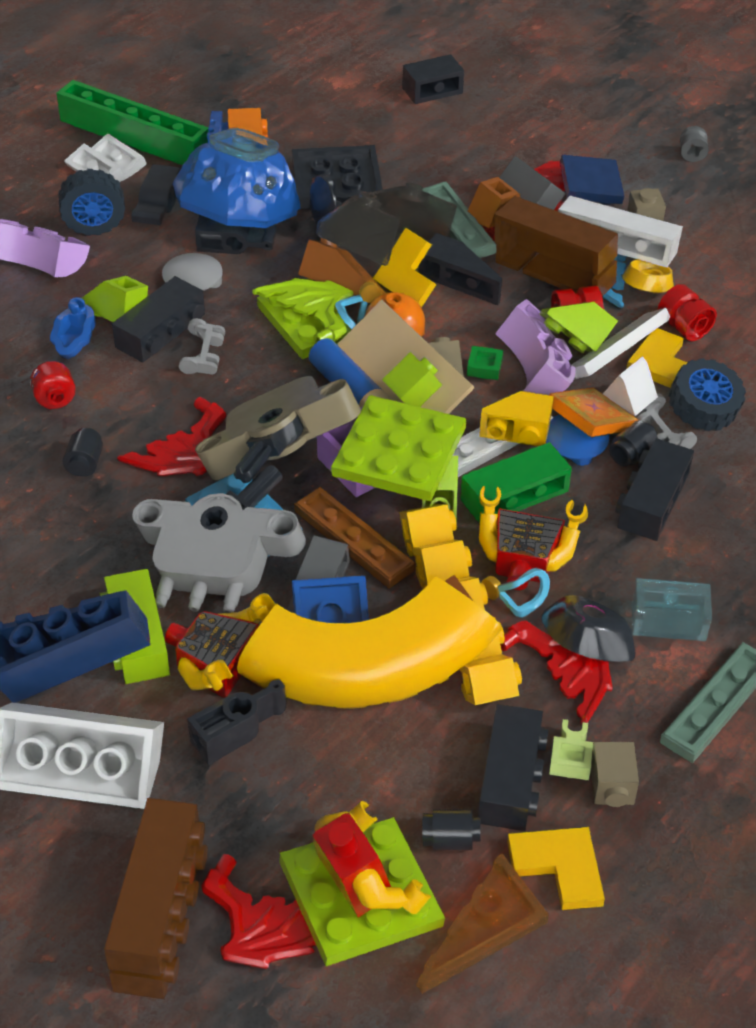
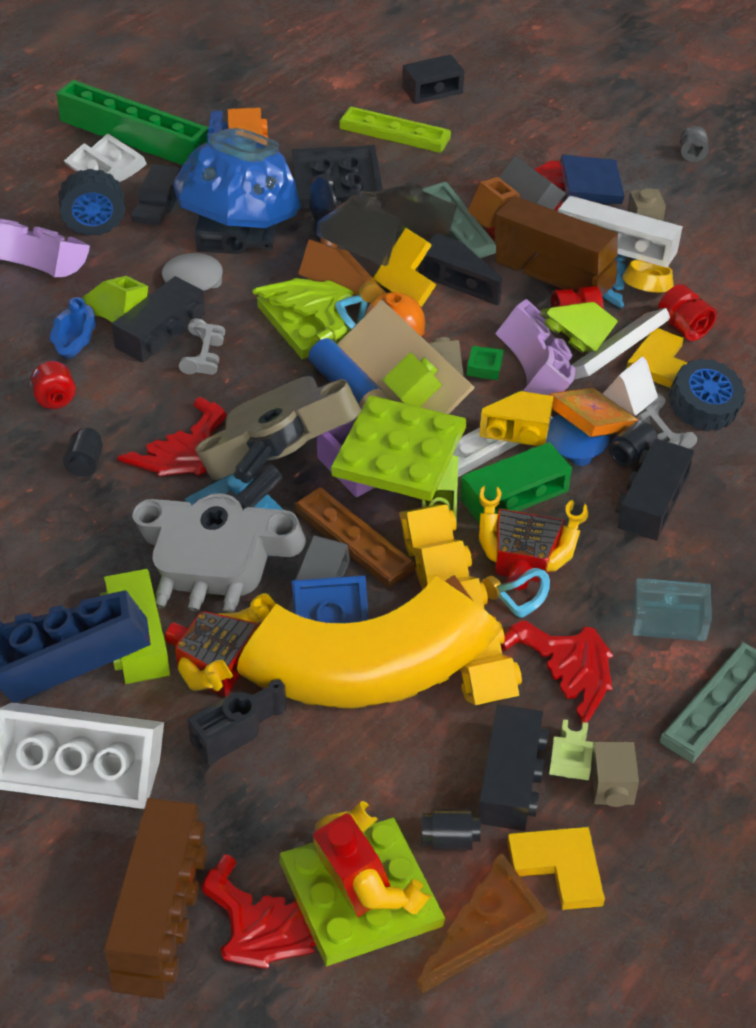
(395, 129): none -> lime tile
(595, 638): black piece -> none

